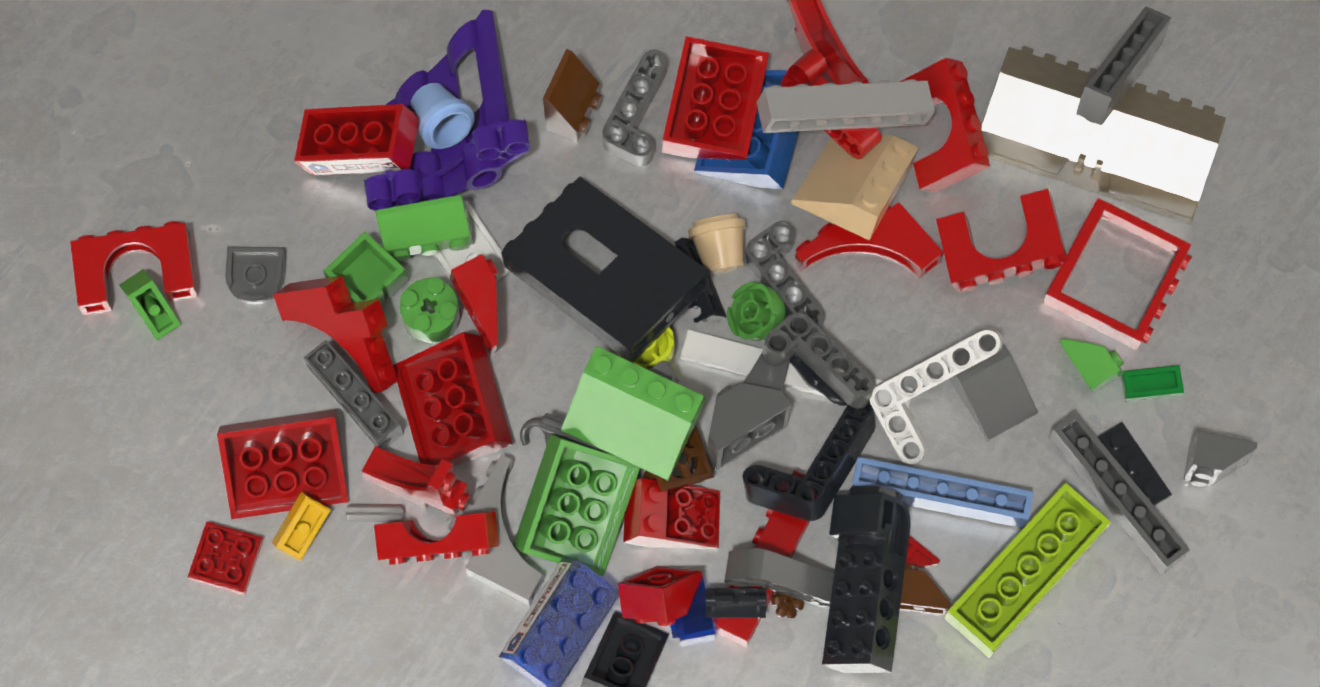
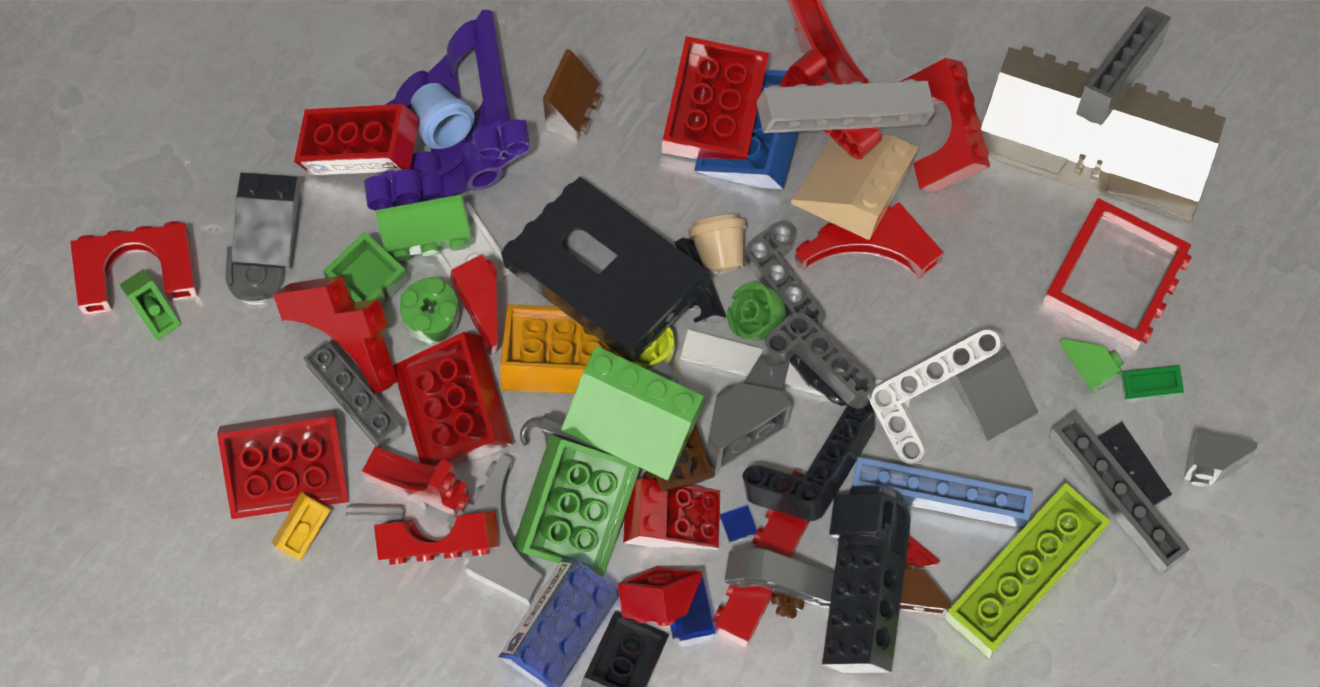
(225, 558): red tile -> none
(265, 220): none -> slope
(544, 350): none -> light orange slope
(639, 104): dark grey beam -> none
(735, 602): black hinge -> none
(738, 524): none -> clear blue tile
(1040, 249): red arch -> none

